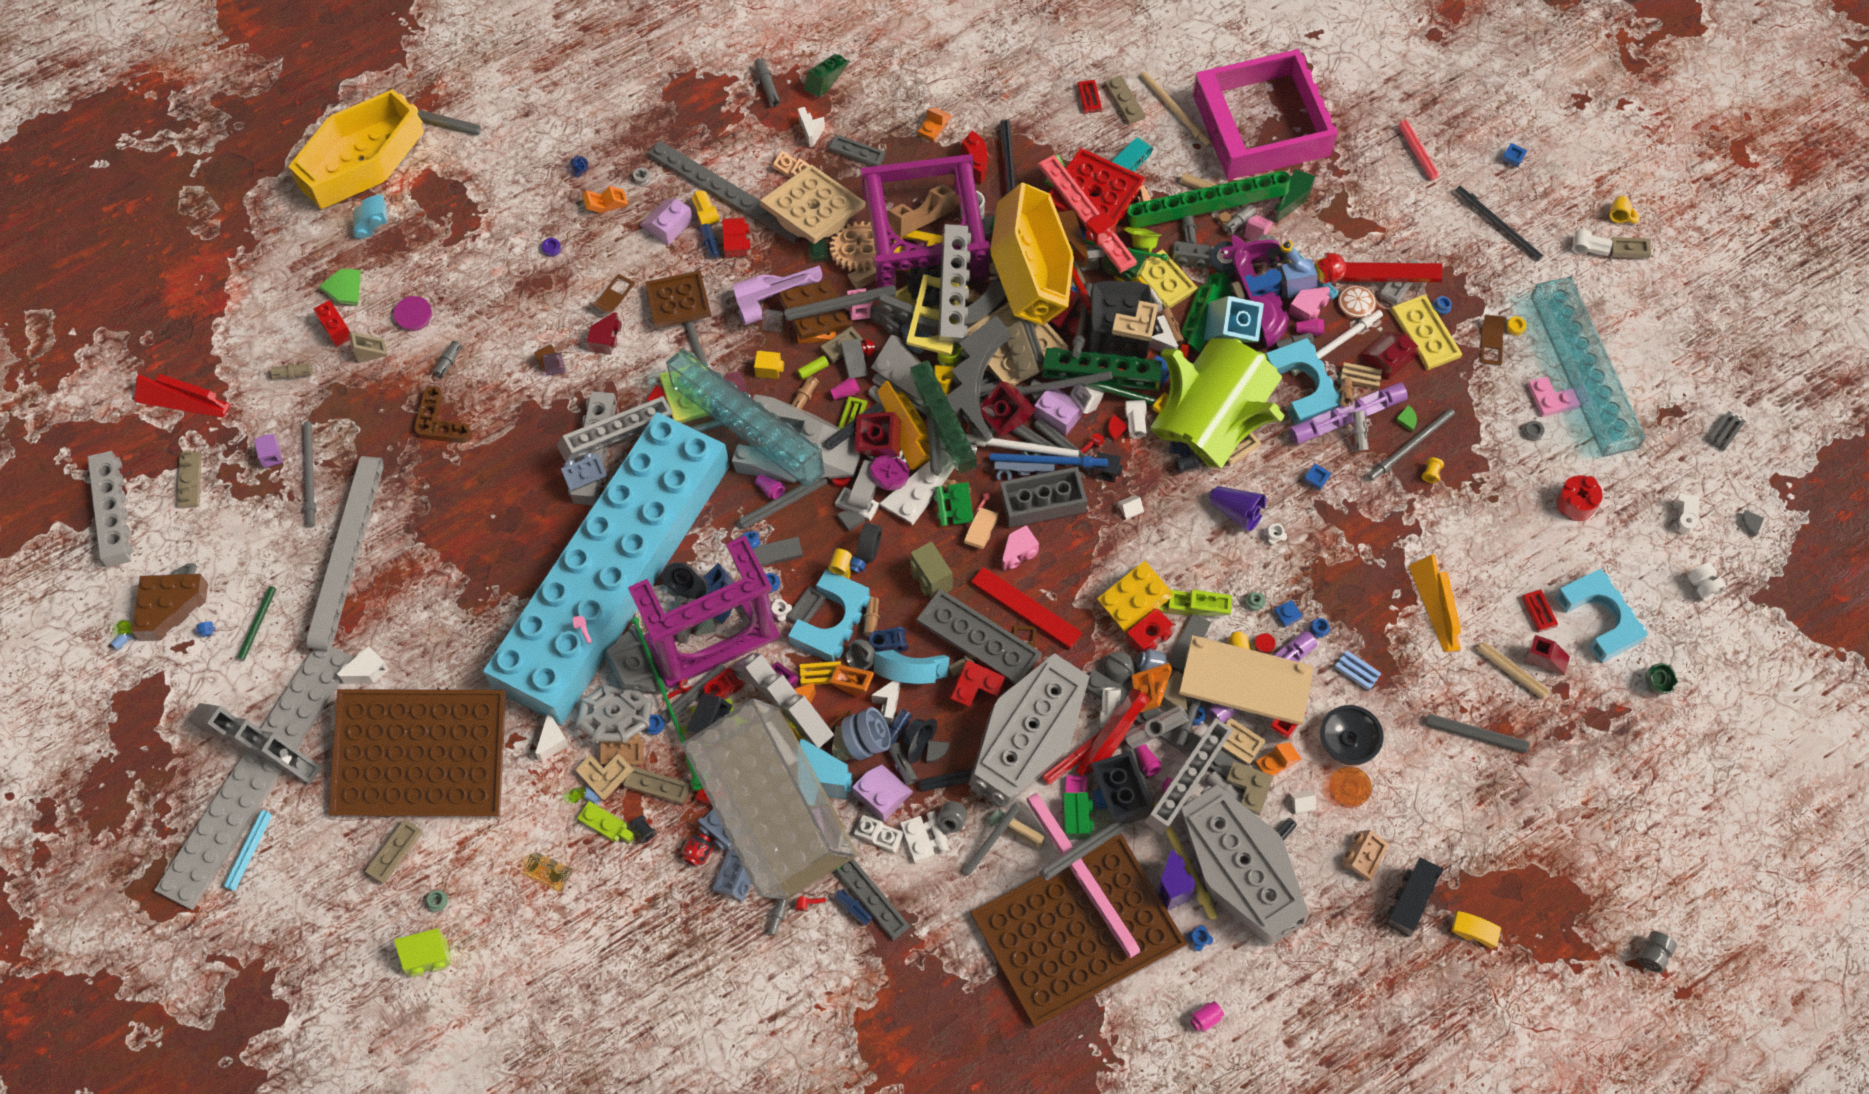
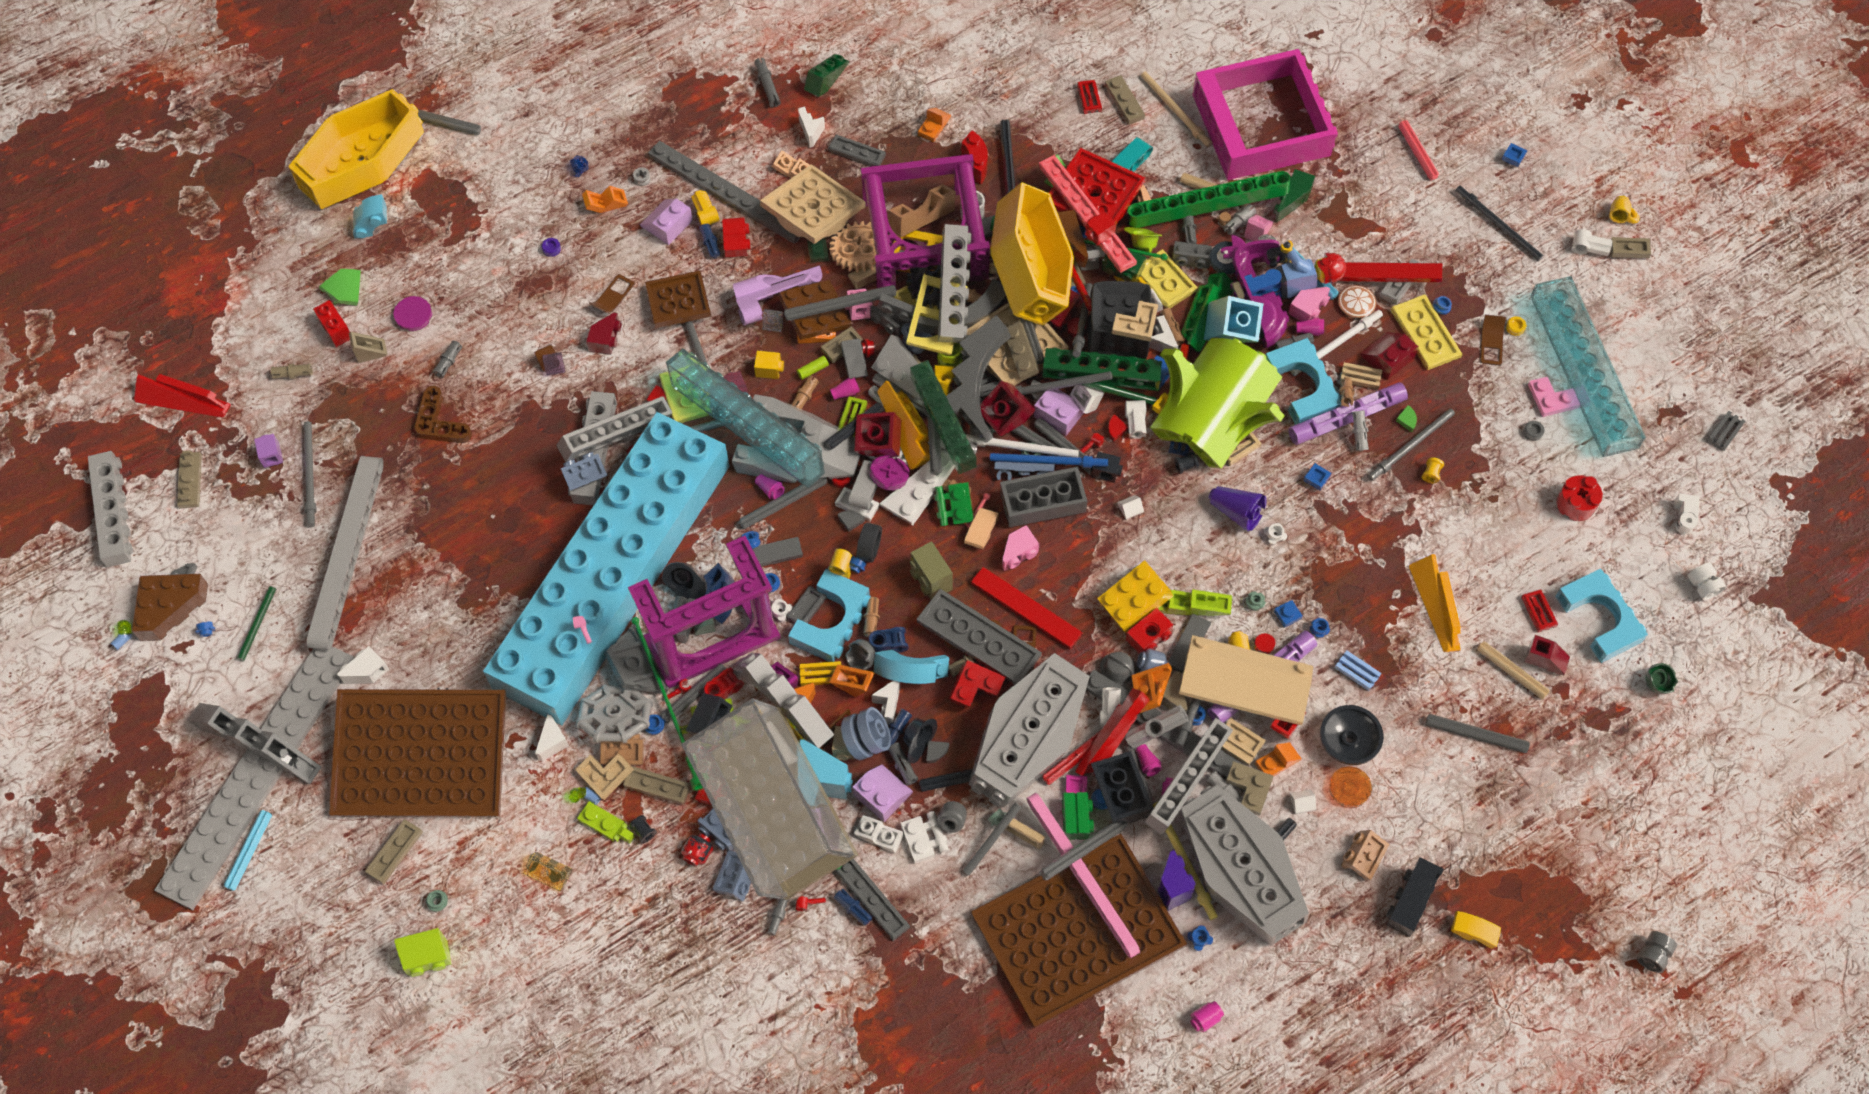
(1752, 522): dark grey tile -> none

